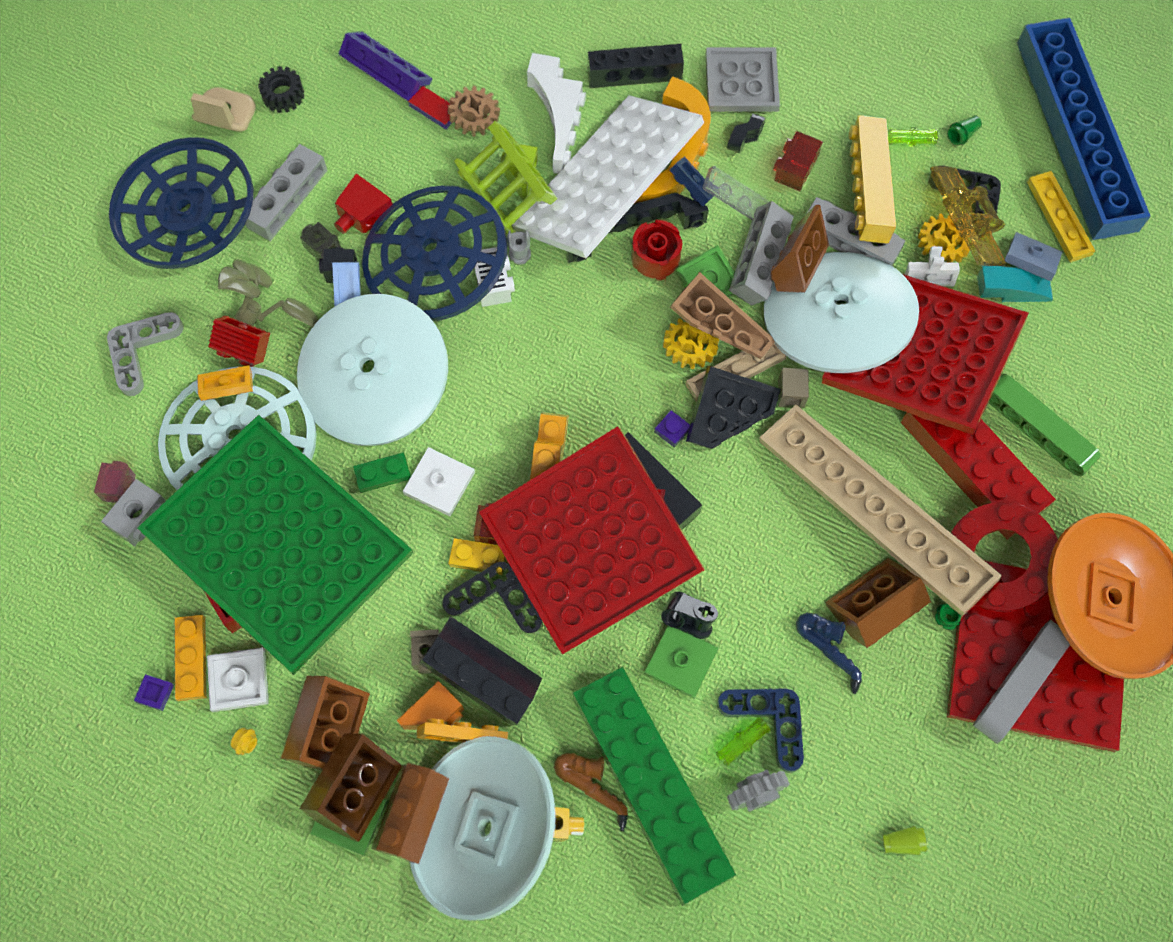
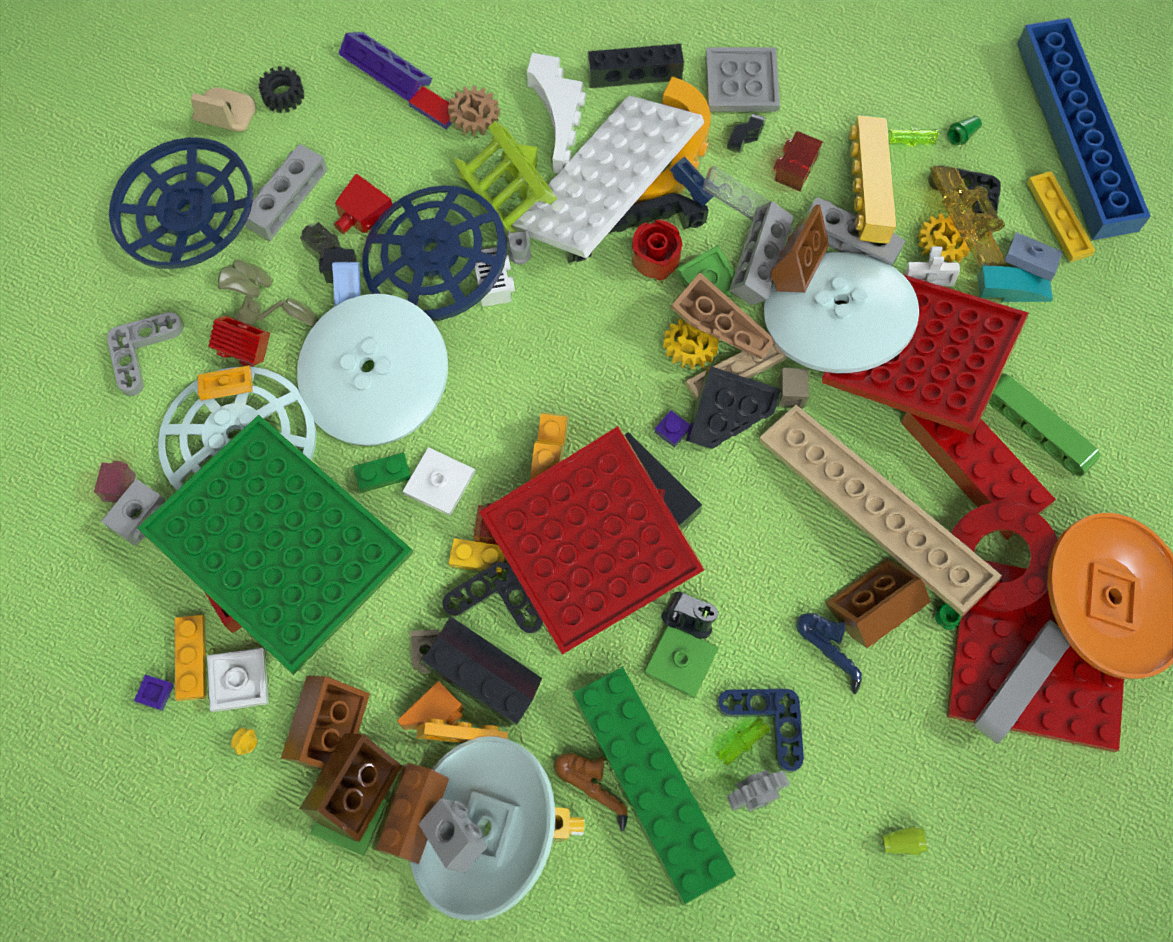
(453, 835): none -> light grey brick

